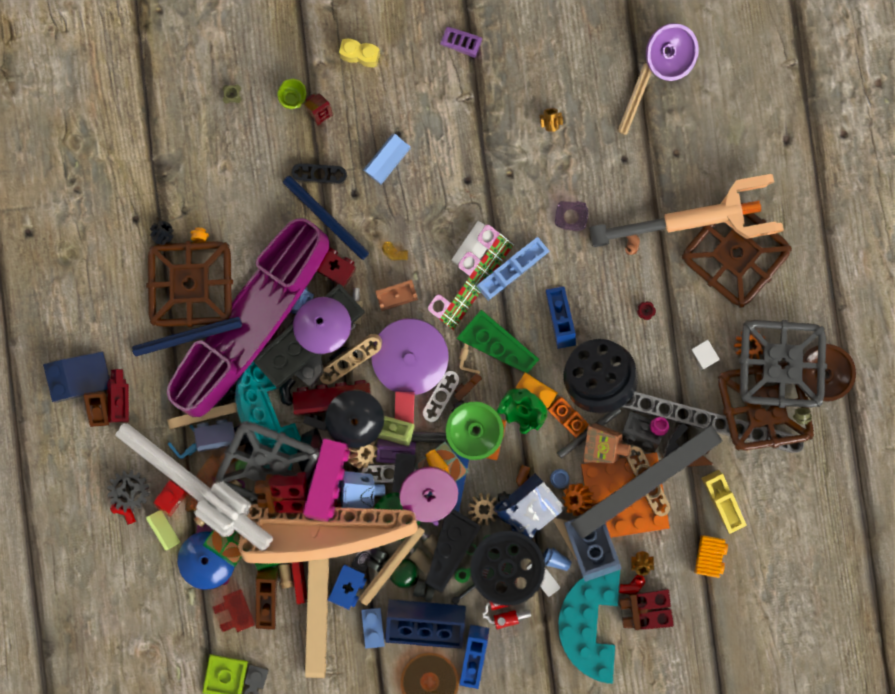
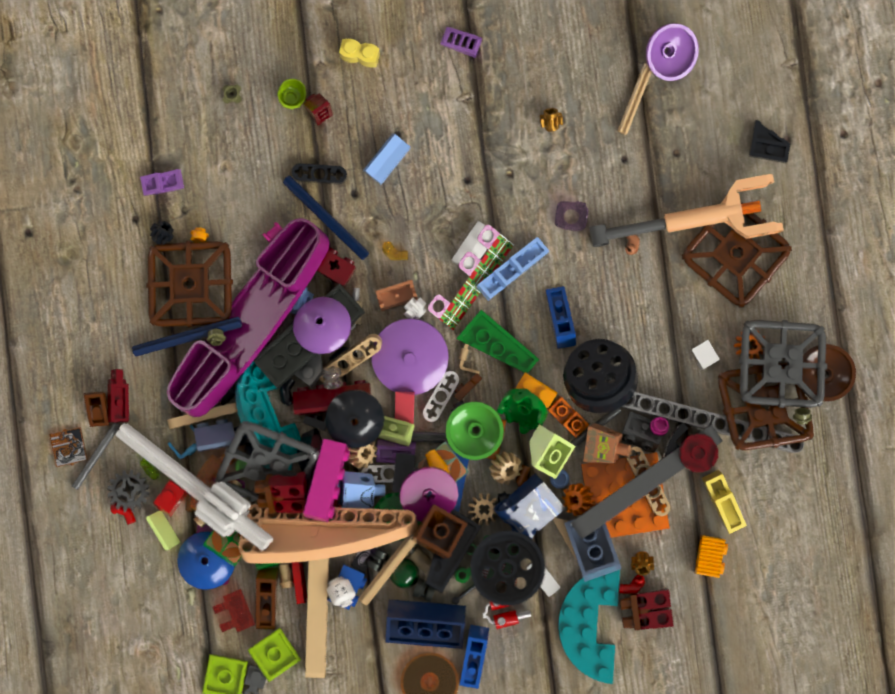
(68, 447): none -> piece
(77, 376): dark blue slope -> none
(96, 455): none -> dark grey bar
(149, 470): none -> clear neon green arm
(162, 182): none -> medium lavender slope
(216, 337): none -> olive plate
(271, 234): none -> dark pink bush
(274, 654): none -> lime tile
(332, 378): none -> clear wheel
(341, 592): none -> white head
(373, 628): medium blue plate -> none
(415, 308): none -> white gear
(439, 531): none -> reddish brown slope
(505, 467): none -> tan gear
(549, 451): none -> yellowish green slope
(556, 559): medium blue cone -> none
(651, 310): dark red plate -> none
(698, 453): none -> dark red tile
(768, 145): none -> black wing

